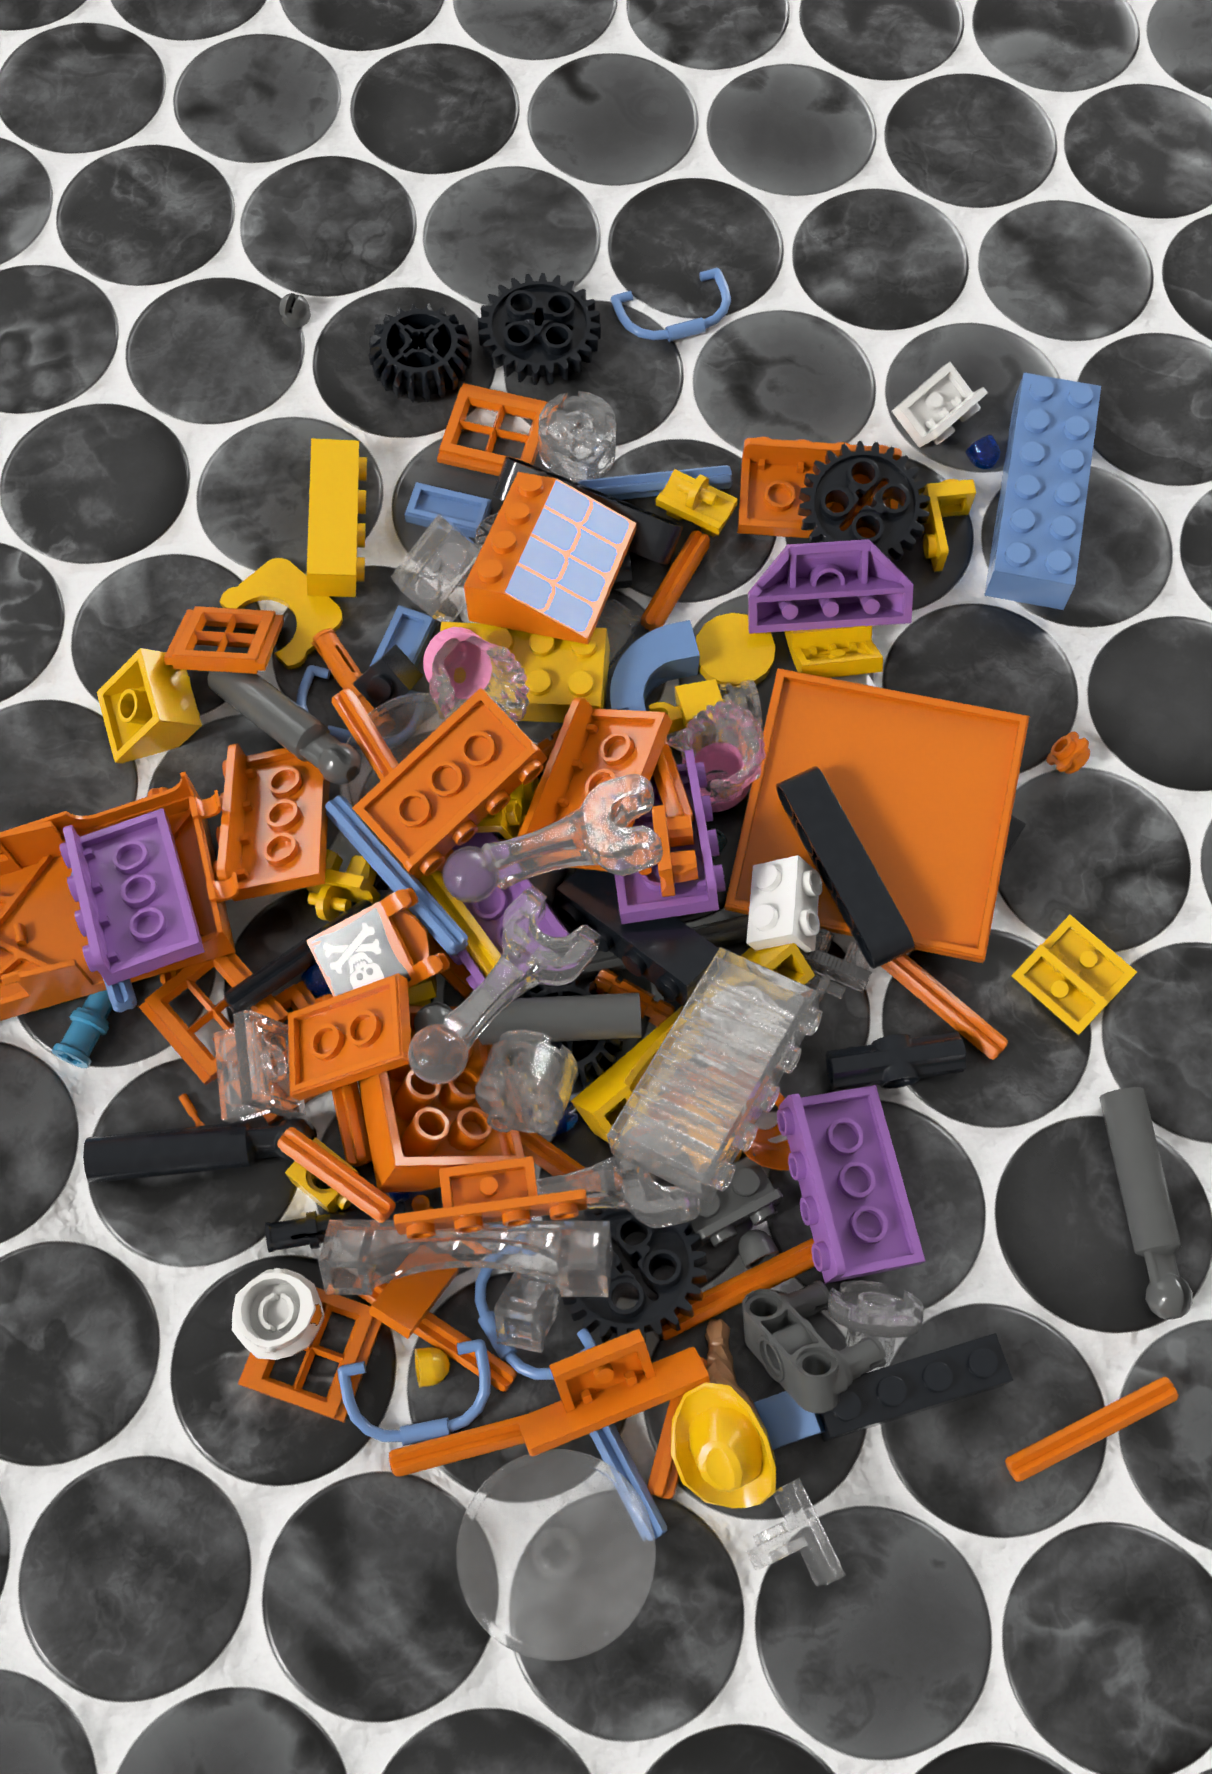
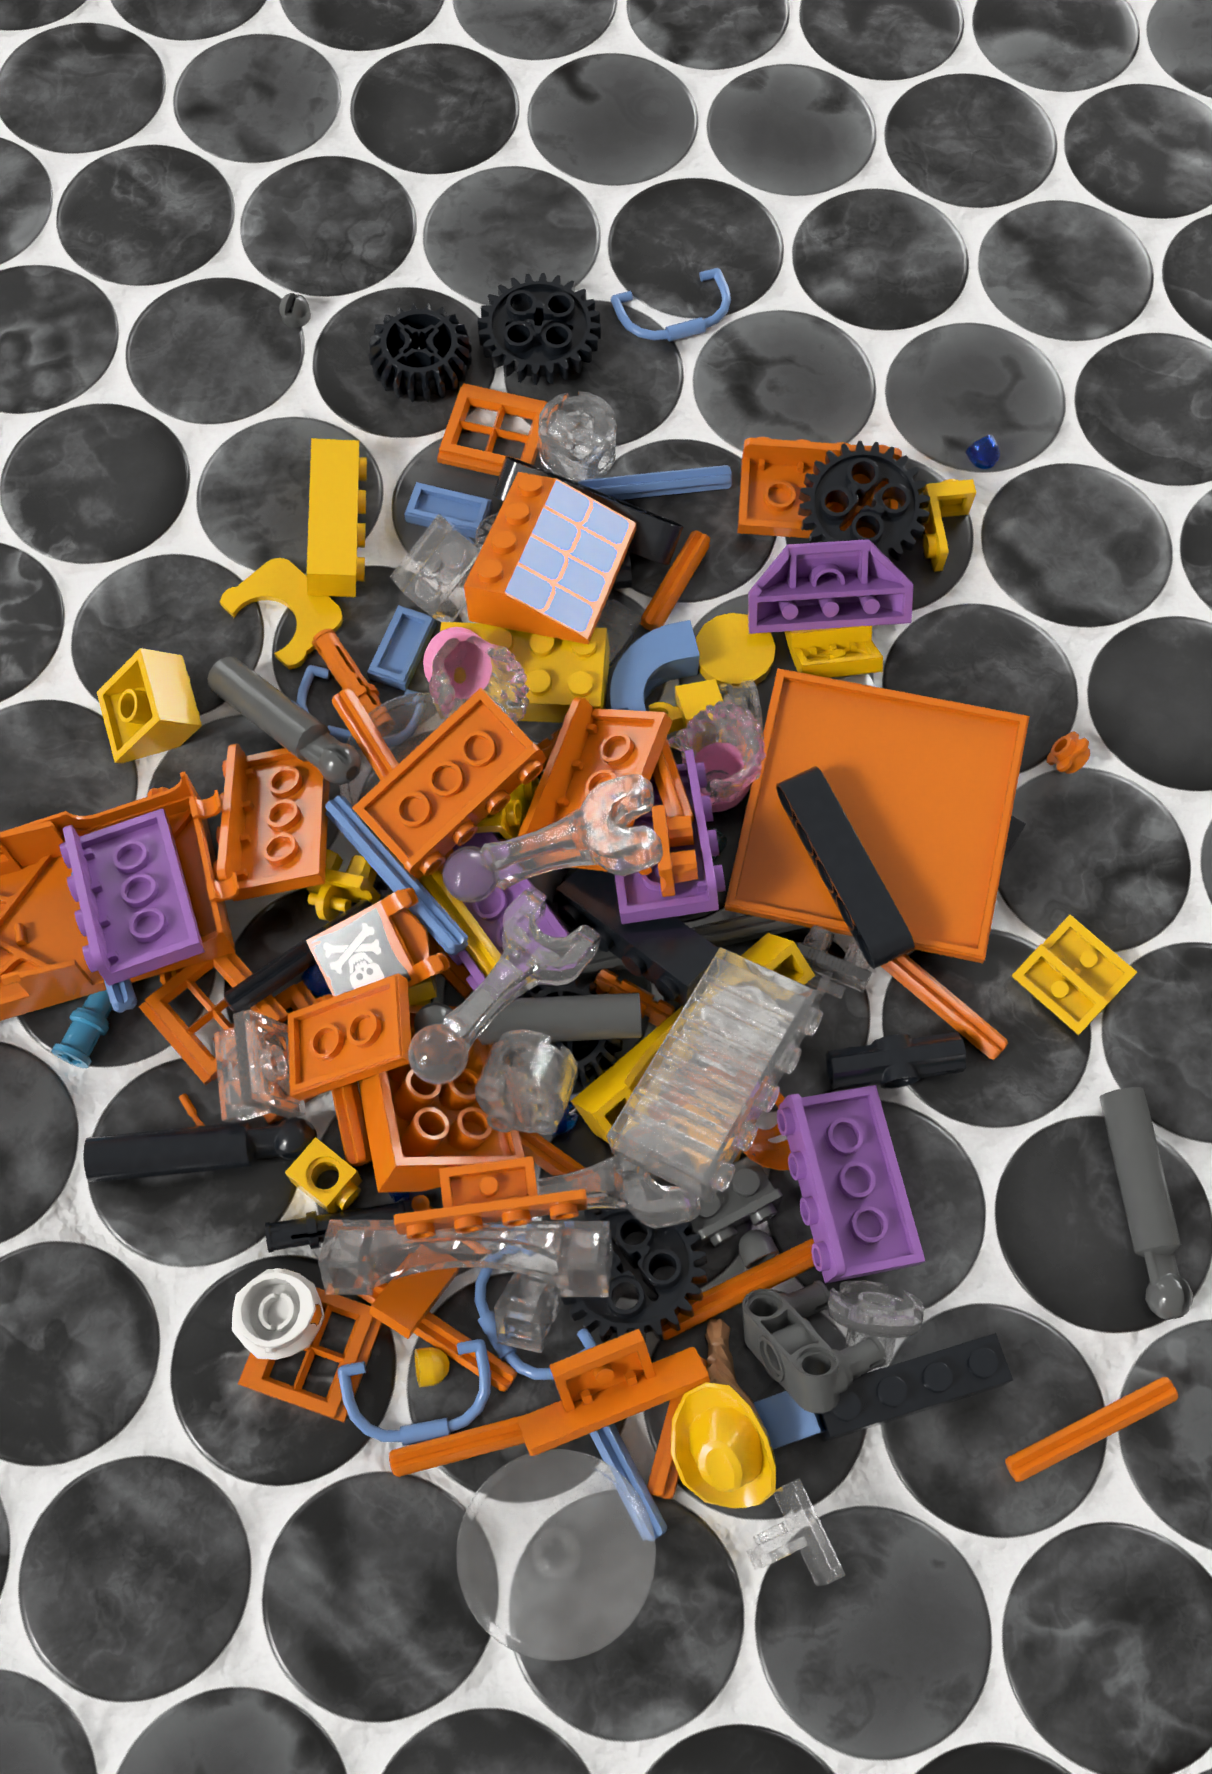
(190, 633): orange piece -> none
(336, 1175): orange axle -> none
(388, 677): black brick -> none
(696, 502): yellow hips -> none
(784, 904): white bracket -> none
(937, 405): white bracket -> none
(1043, 492): medium blue brick -> none

